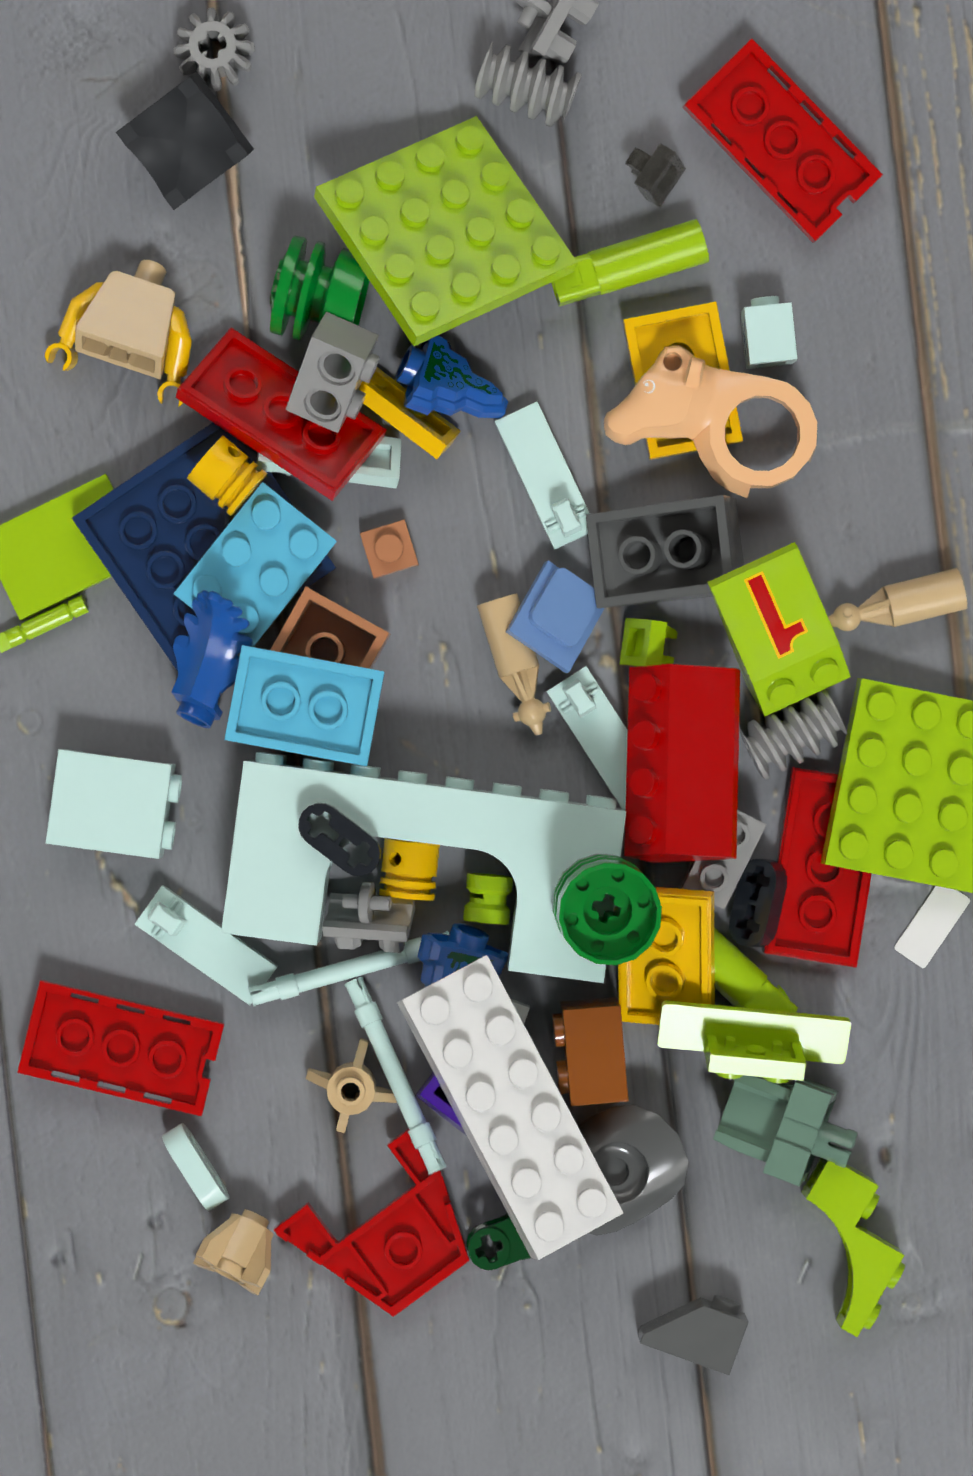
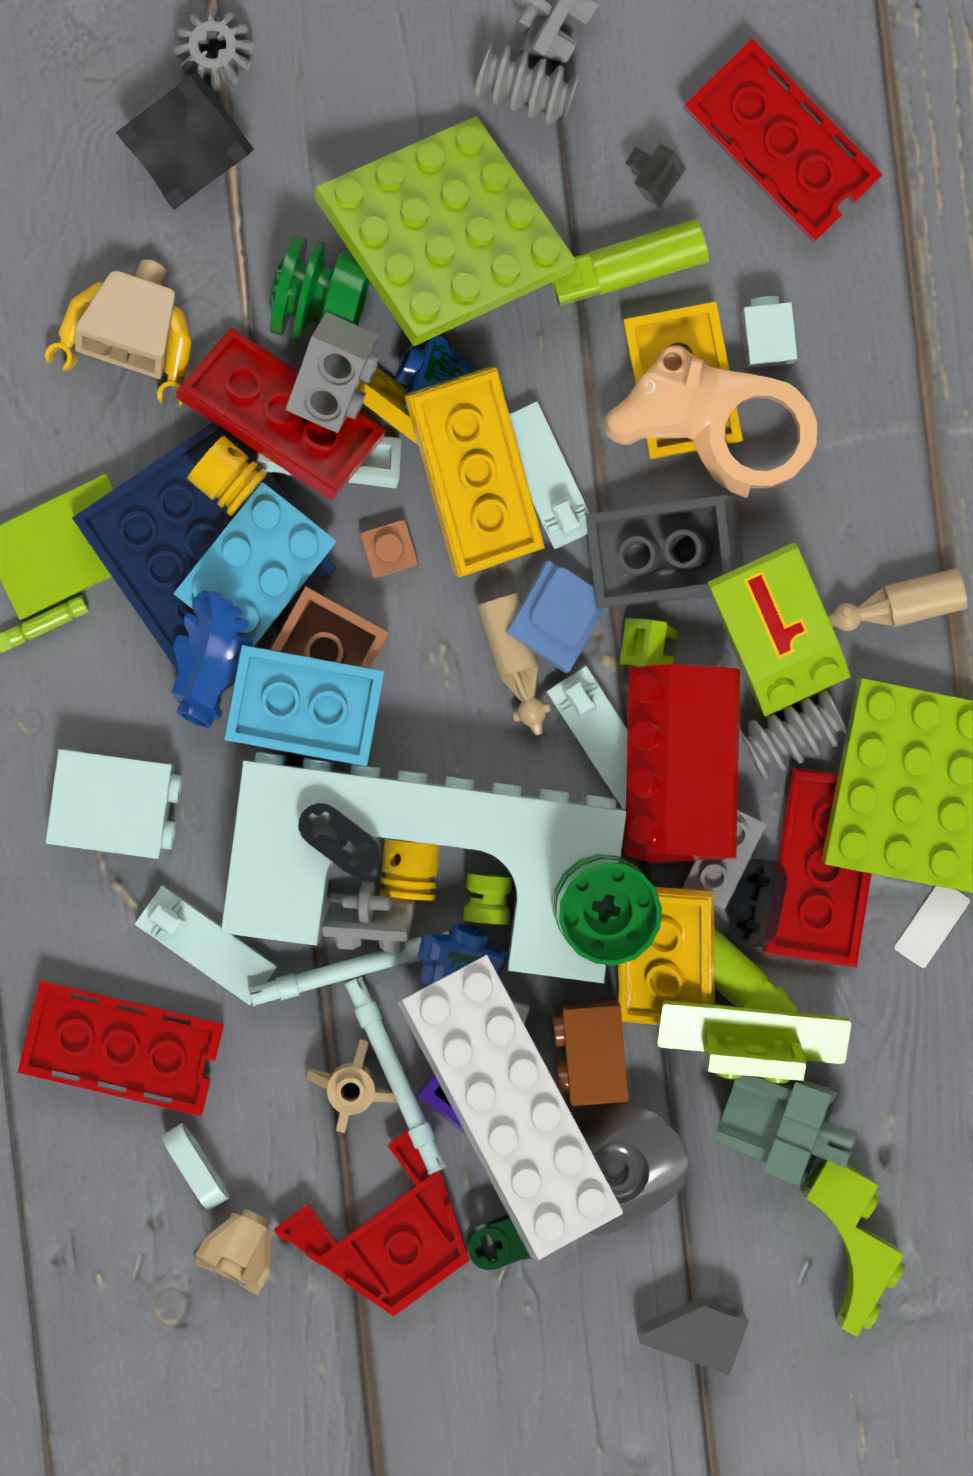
(474, 471): none -> yellow tile

